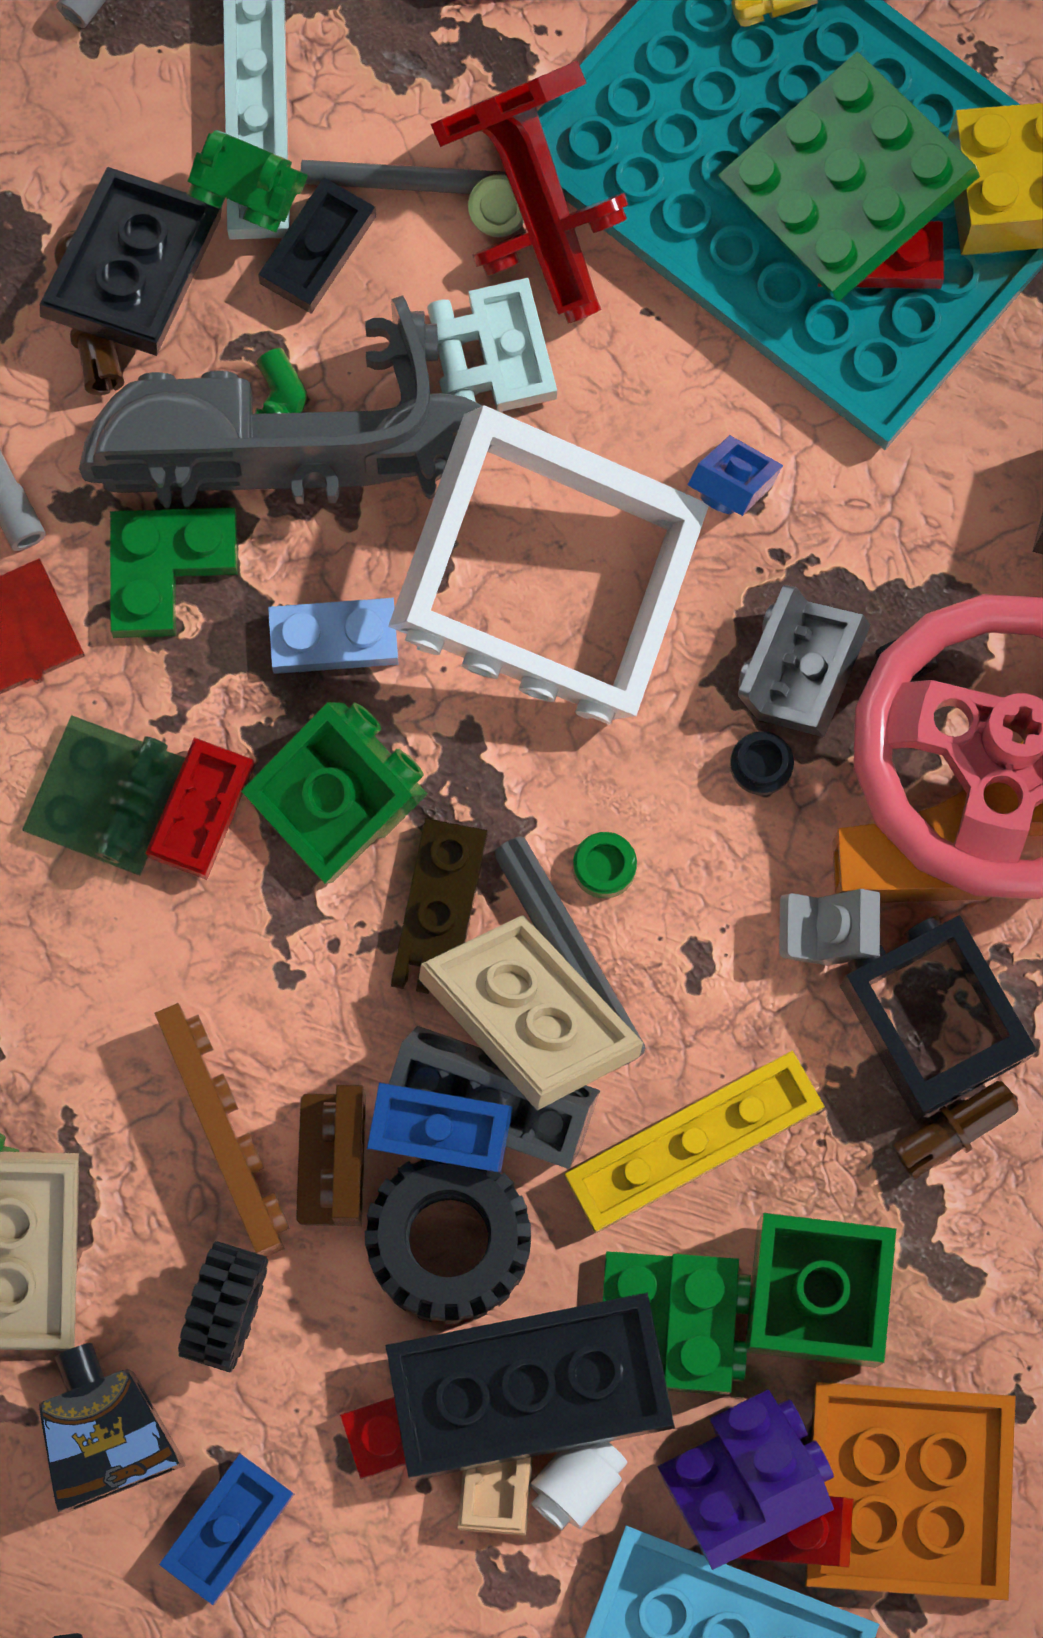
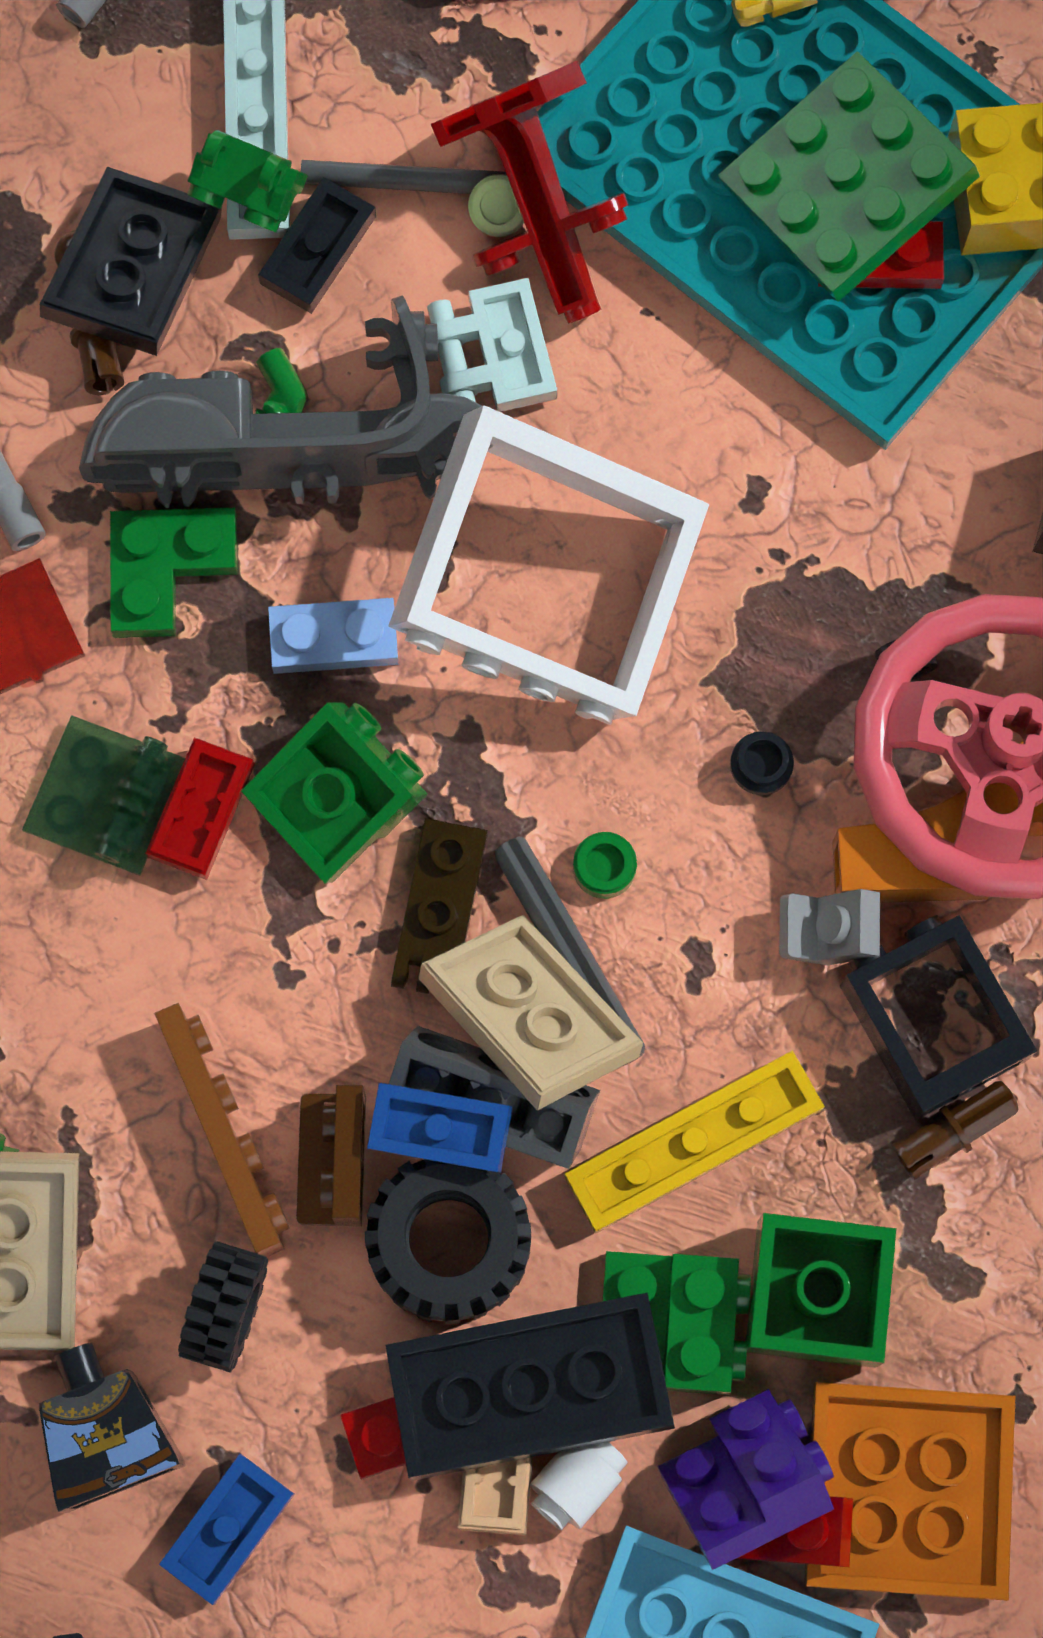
(734, 476): blue plate -> none
(801, 662): flat silver bracket -> none

